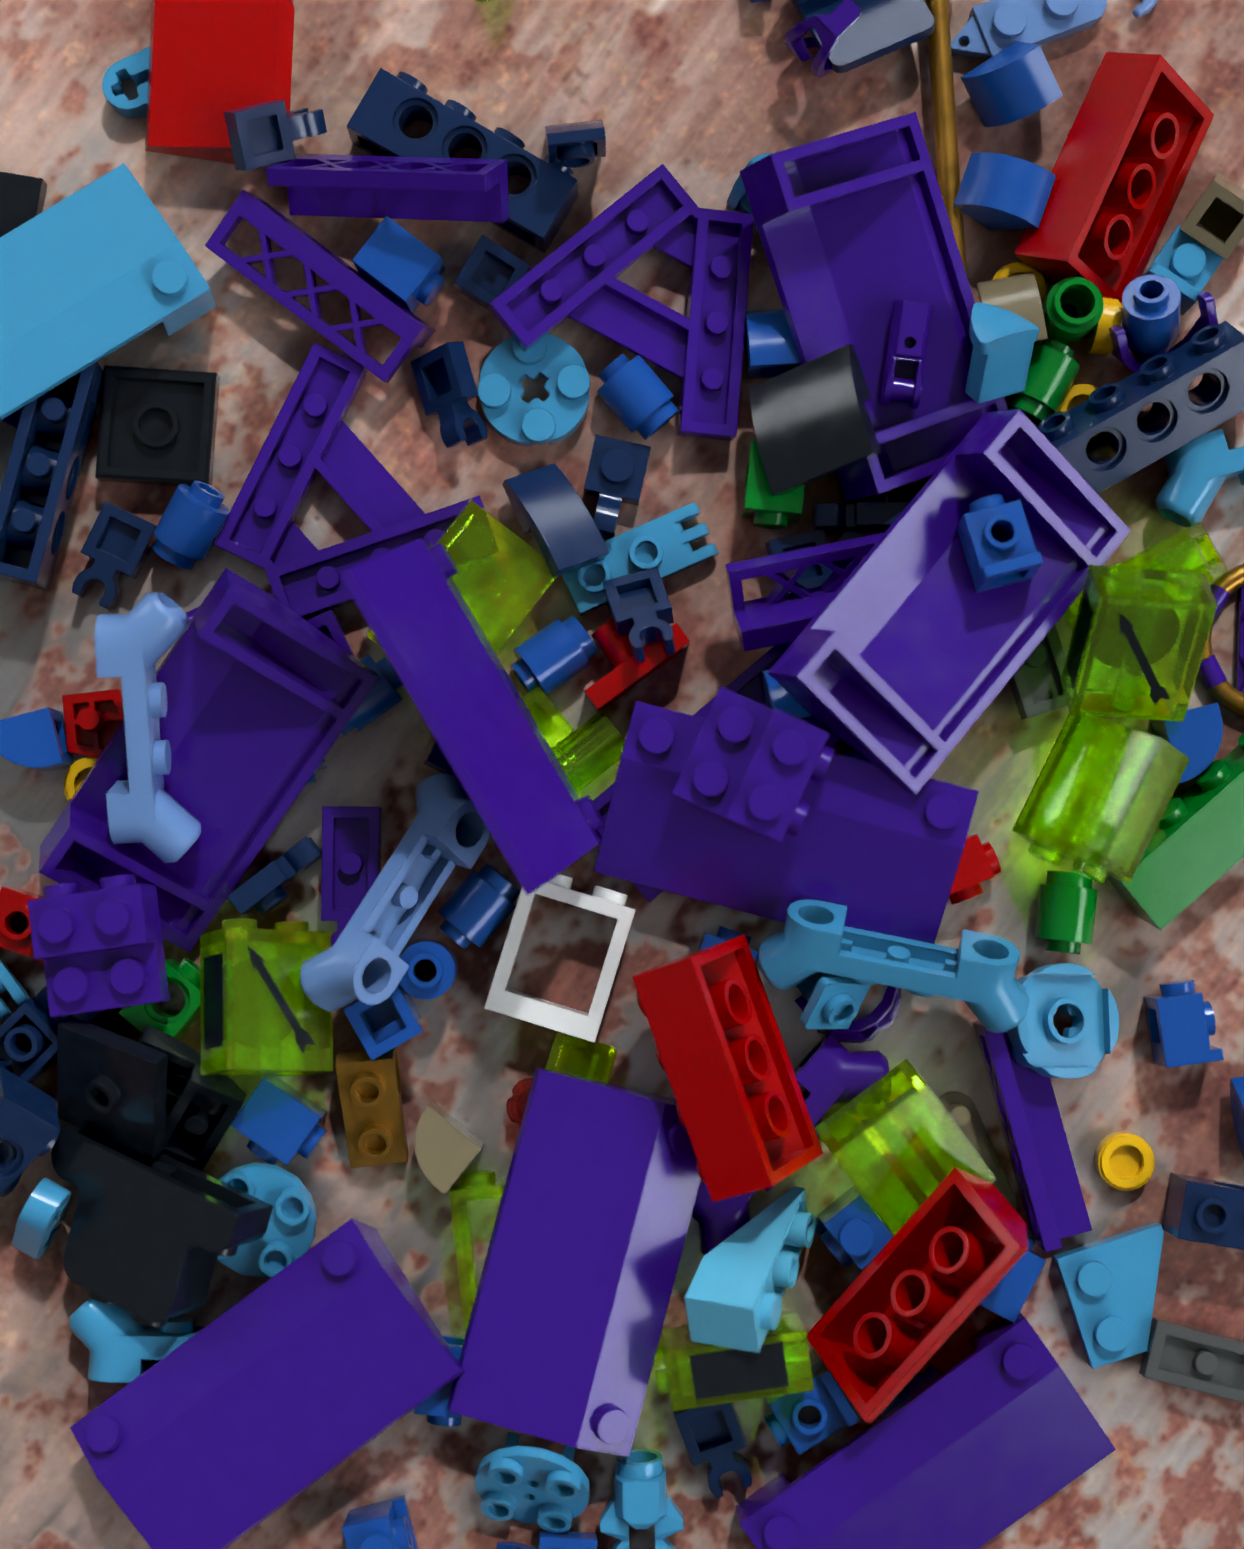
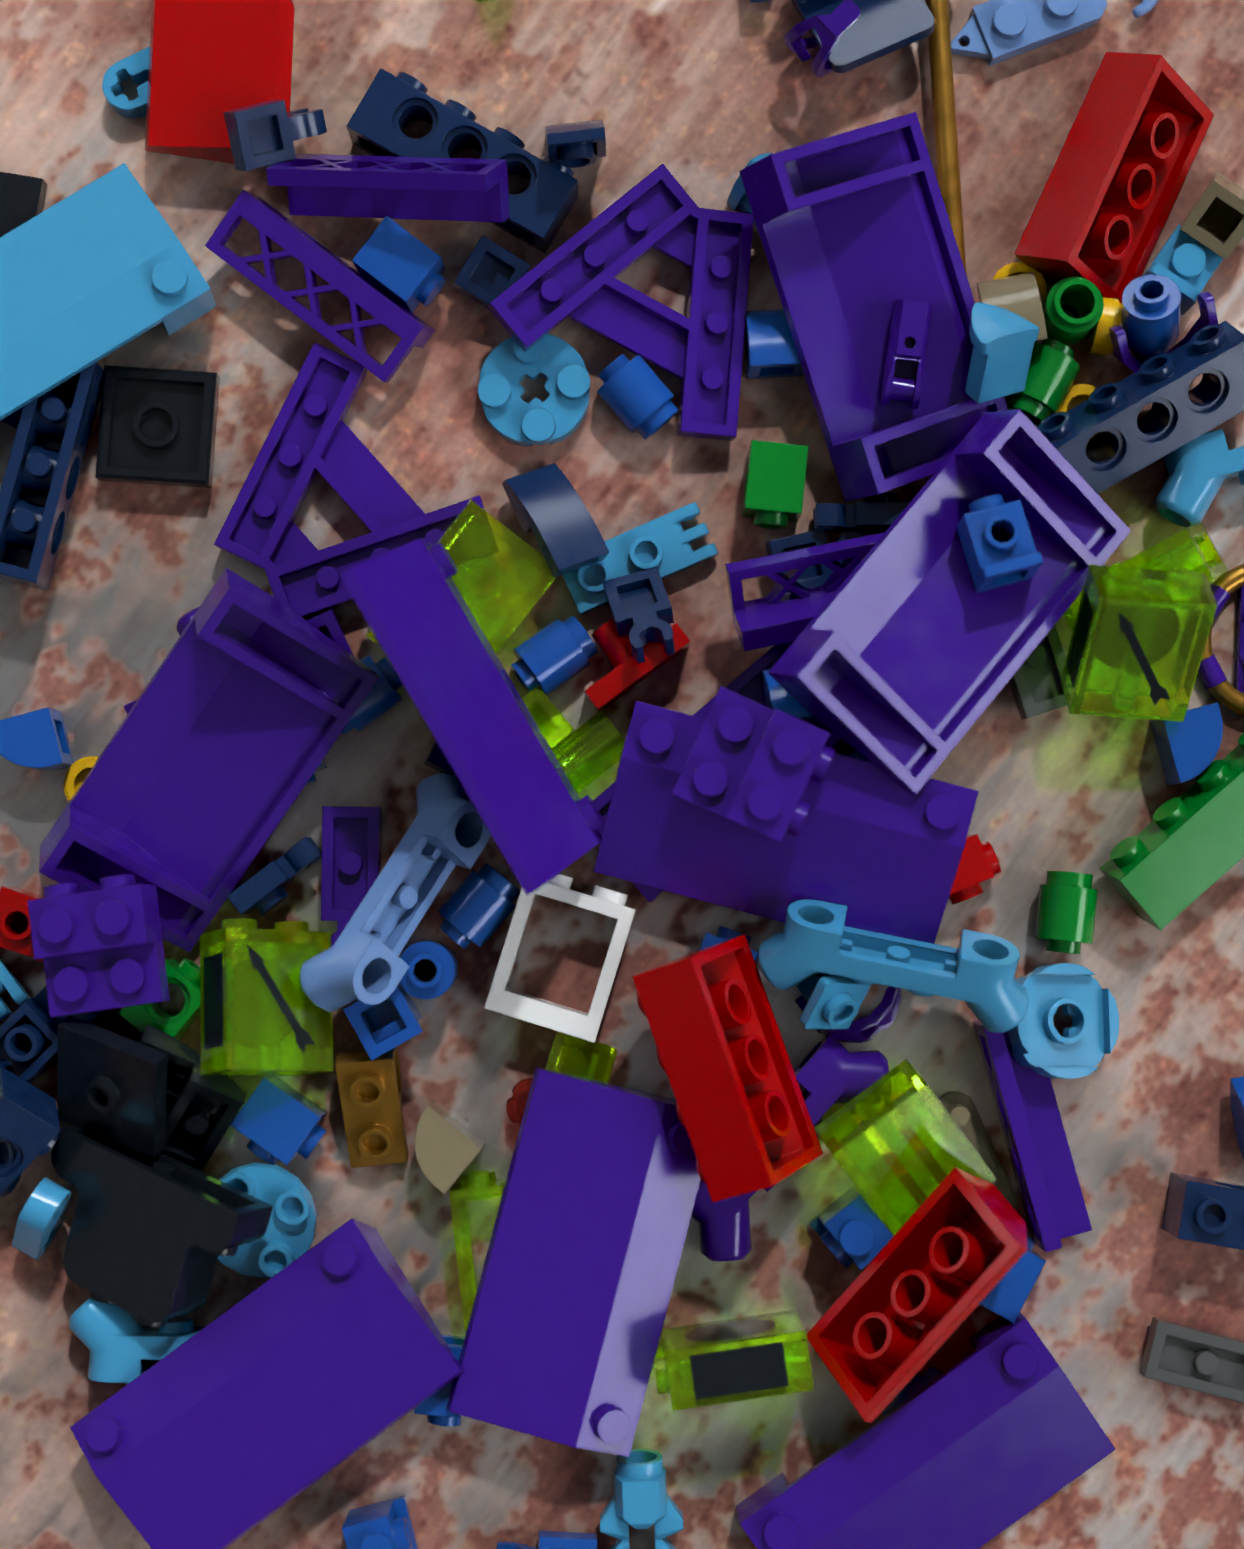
(92, 720): red piece -> none
(118, 545): dark blue plate -> none
(129, 649): medium blue plate -> none
(190, 524): blue brick -> none
(445, 389): dark blue plate -> none
(532, 1486): dark azure plate -> none
(615, 477): dark blue plate -> none
(714, 1436): dark blue plate -> none
(745, 1276): medium azure slope -> none
(813, 421): black slope -> none
(827, 1397): blue brick -> none
(1004, 191): blue brick -> none
(1011, 84): blue brick -> none
(1100, 797): clear neon green brick -> none
(1113, 1292): dark azure wing -> none
(1124, 1161): yellow tile -> none
(1180, 1026): blue brick -> none

